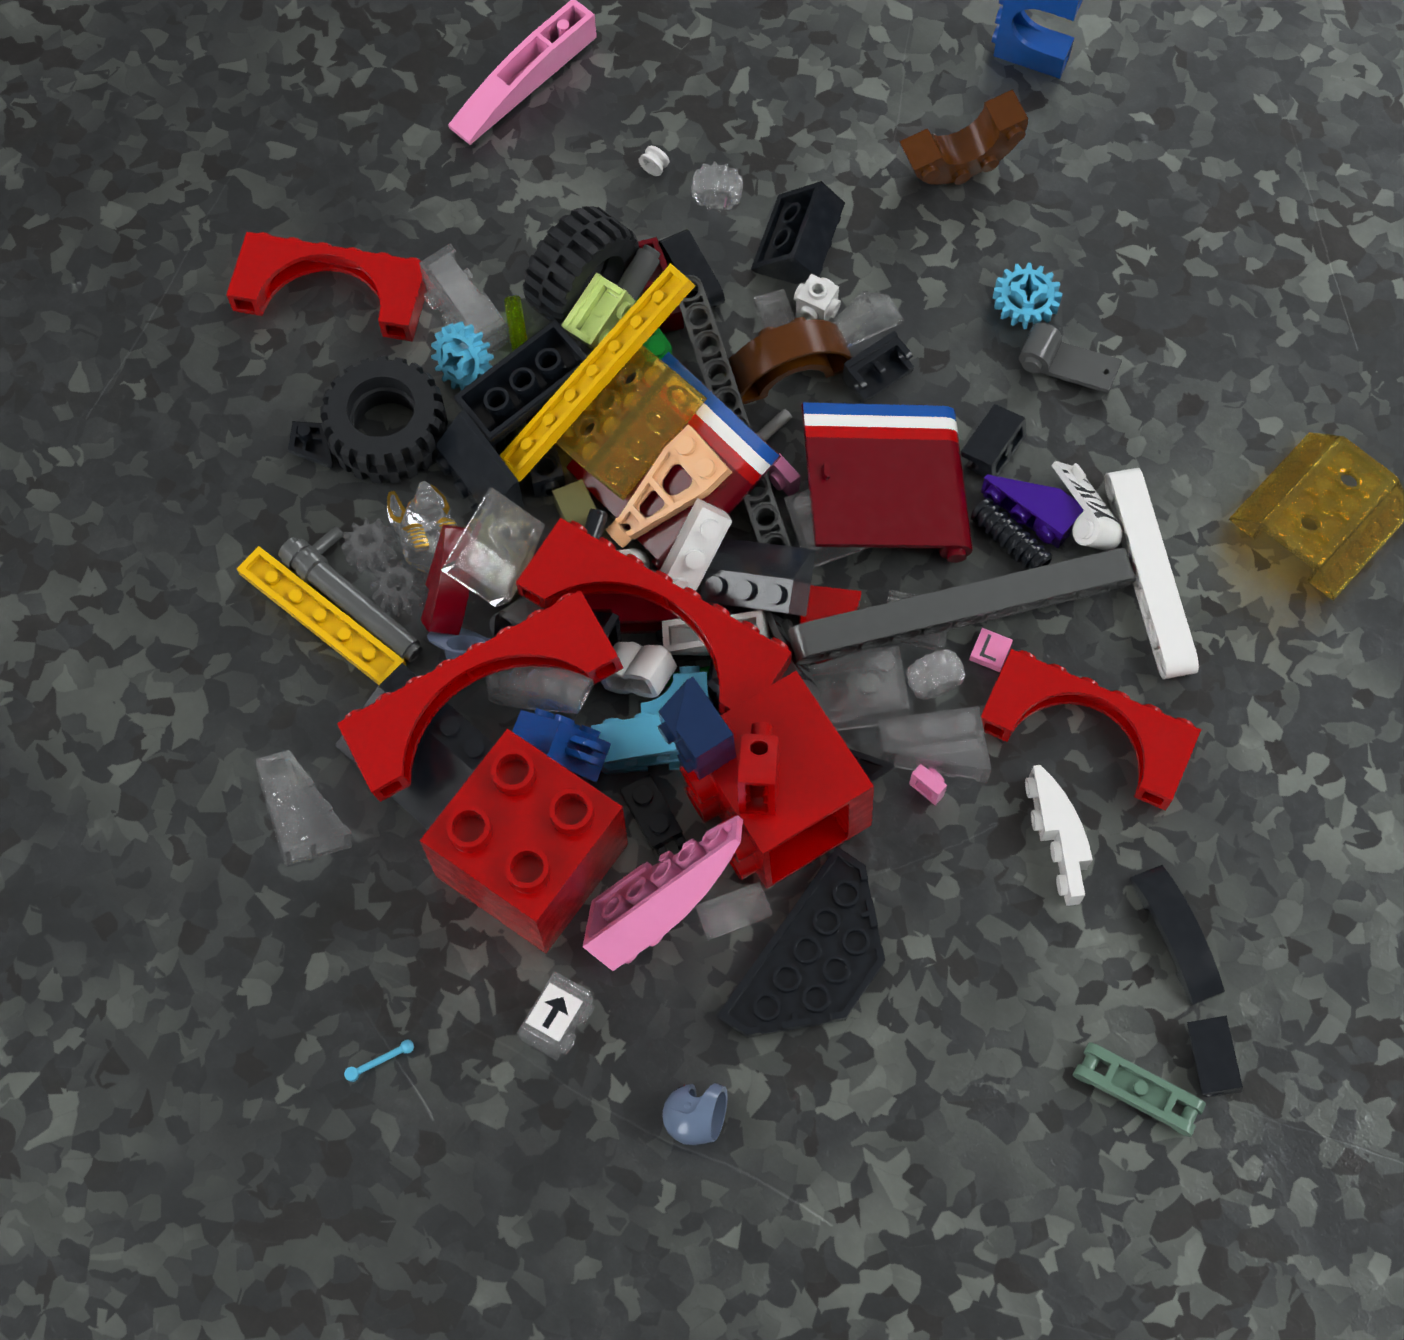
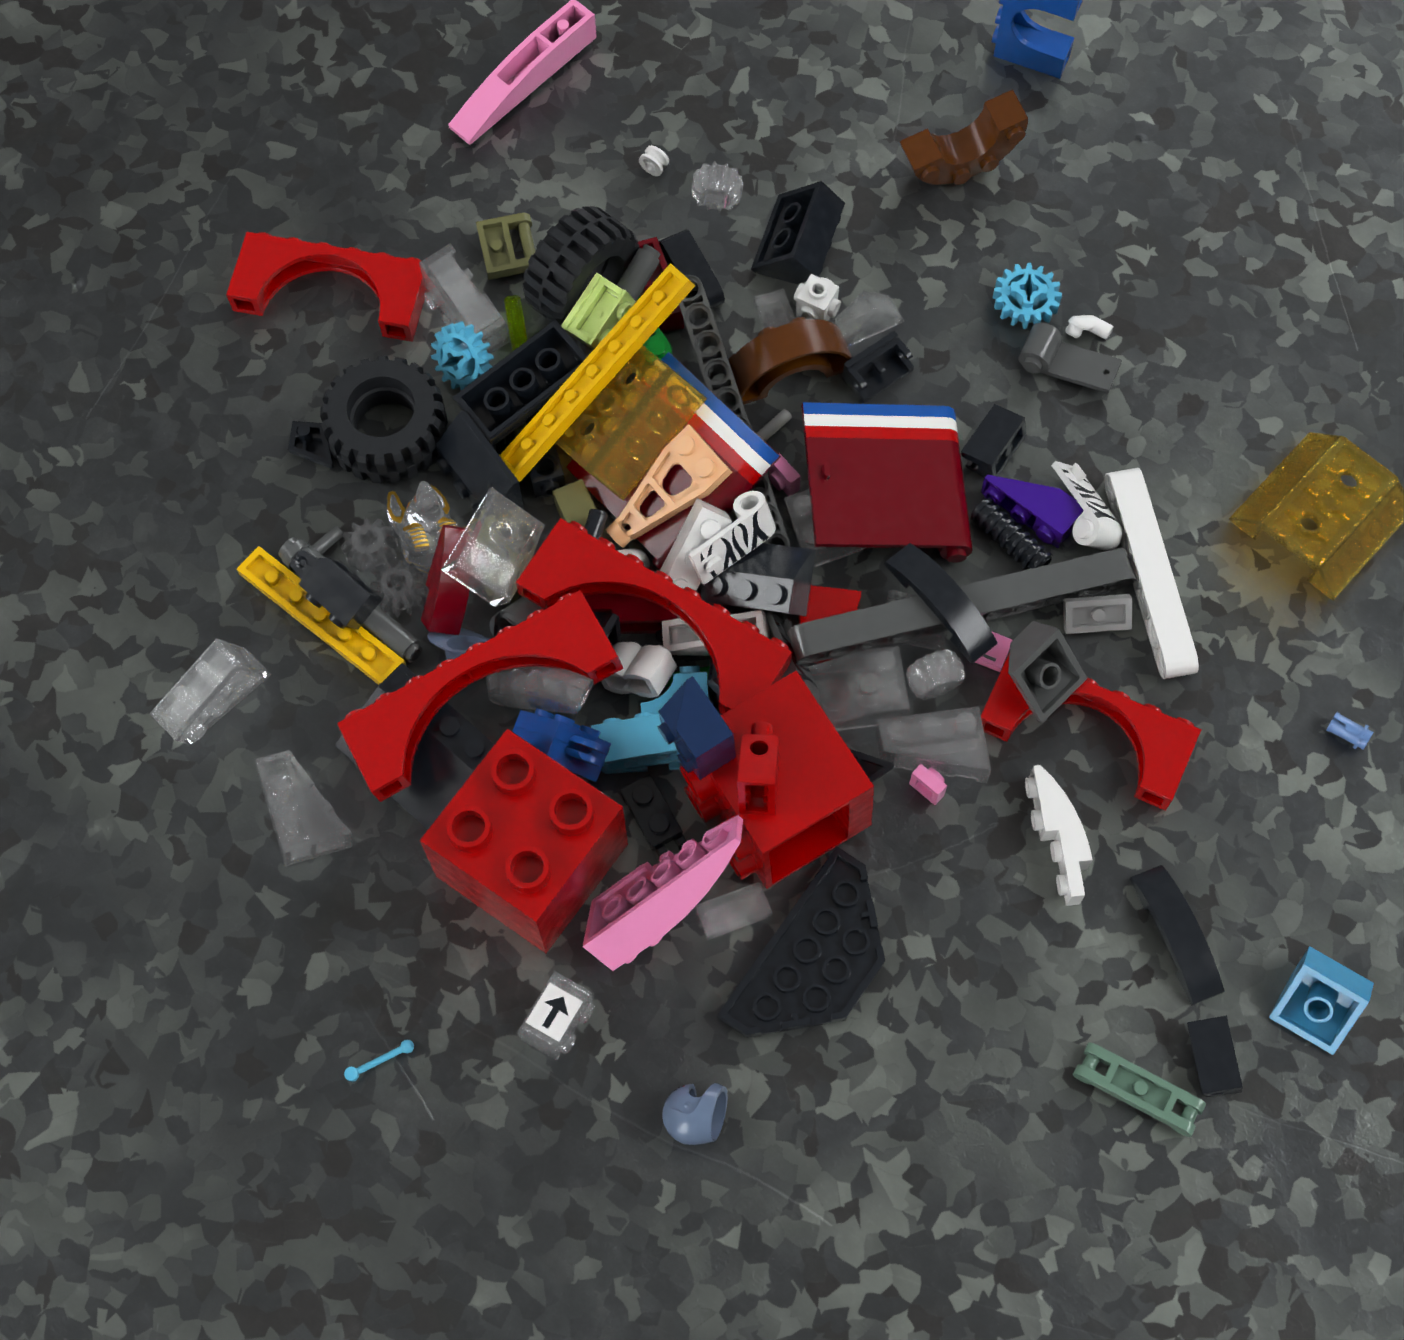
(209, 691): none -> clear wedge
(336, 589): none -> black hinge
(498, 247): none -> olive plate
(735, 541): none -> white door
(945, 599): none -> black slope
(1044, 668): none -> dark grey slope
(1089, 323): none -> white arm
(1097, 613): none -> light grey plate
(1322, 1000): none -> dark azure slope
(1350, 731): none -> medium blue pin

